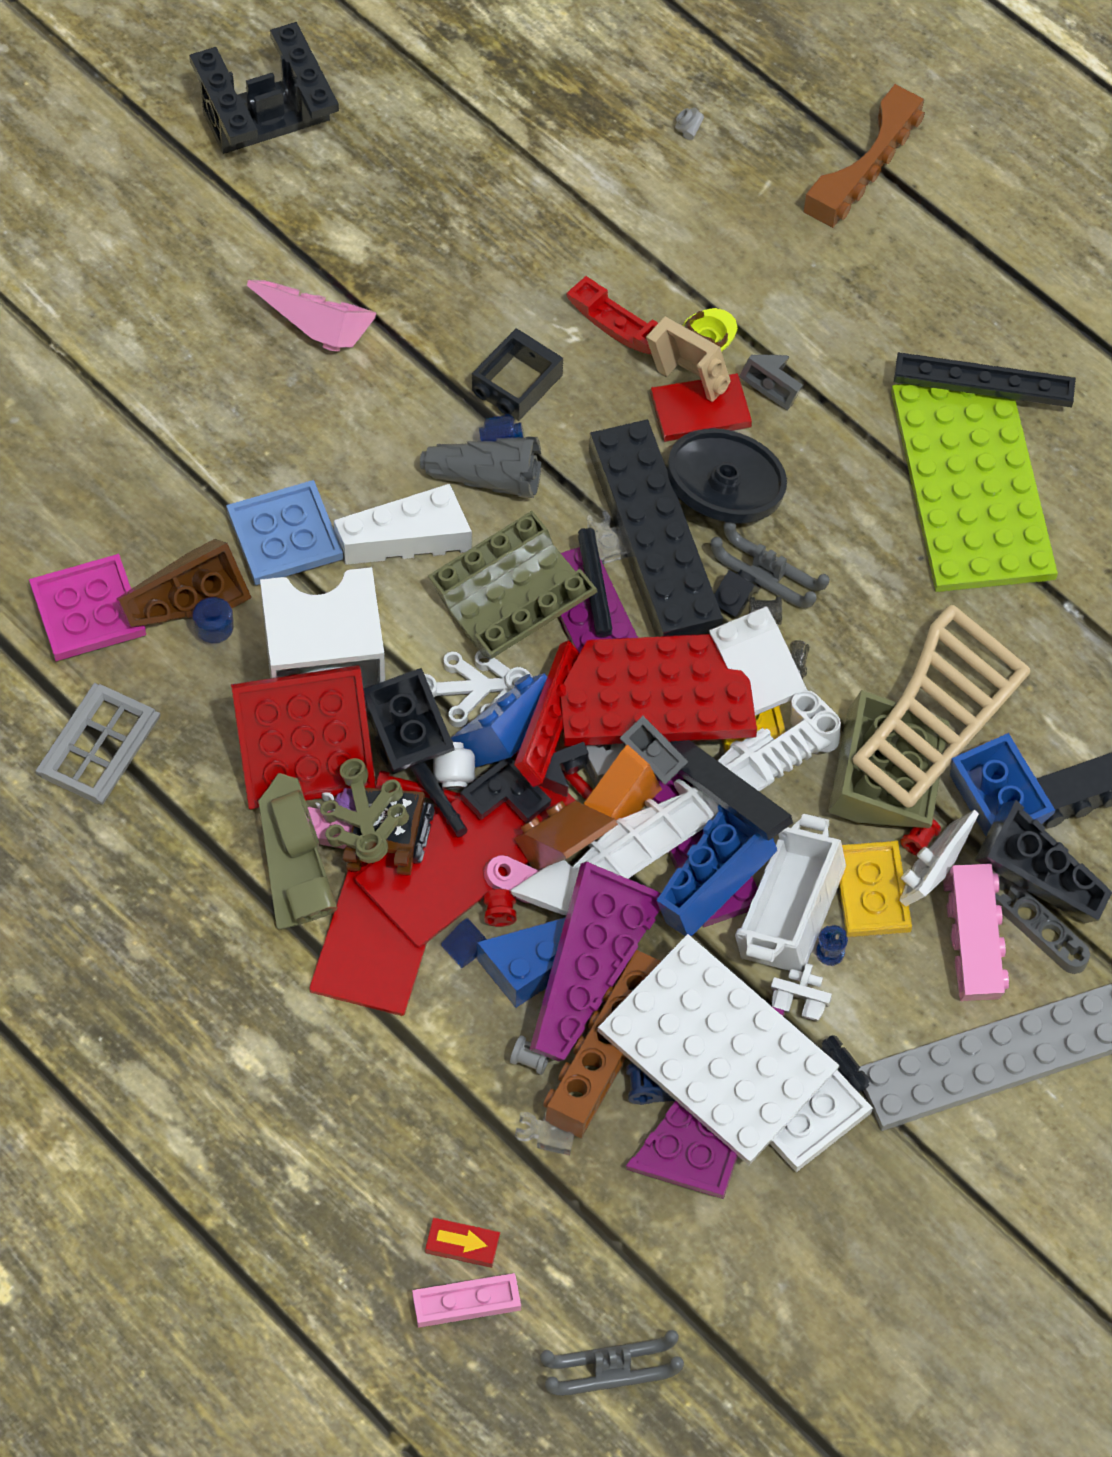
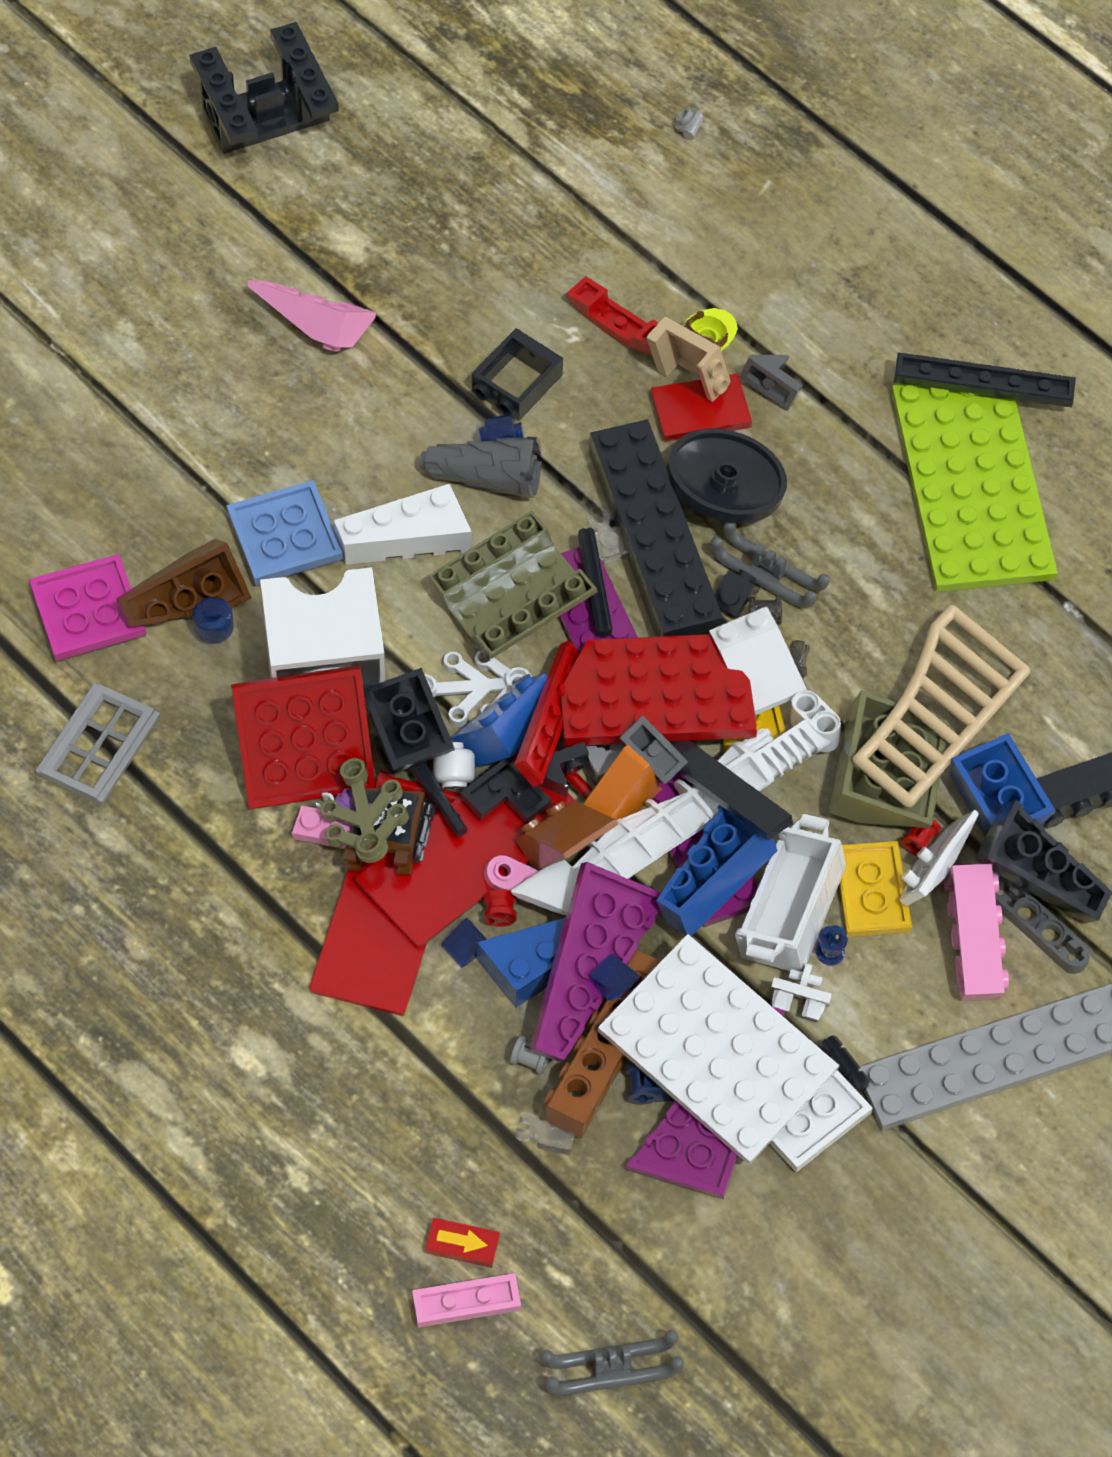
(294, 864): olive panel -> none
(613, 977): none -> clear blue slope
(835, 192): dark orange arch -> none

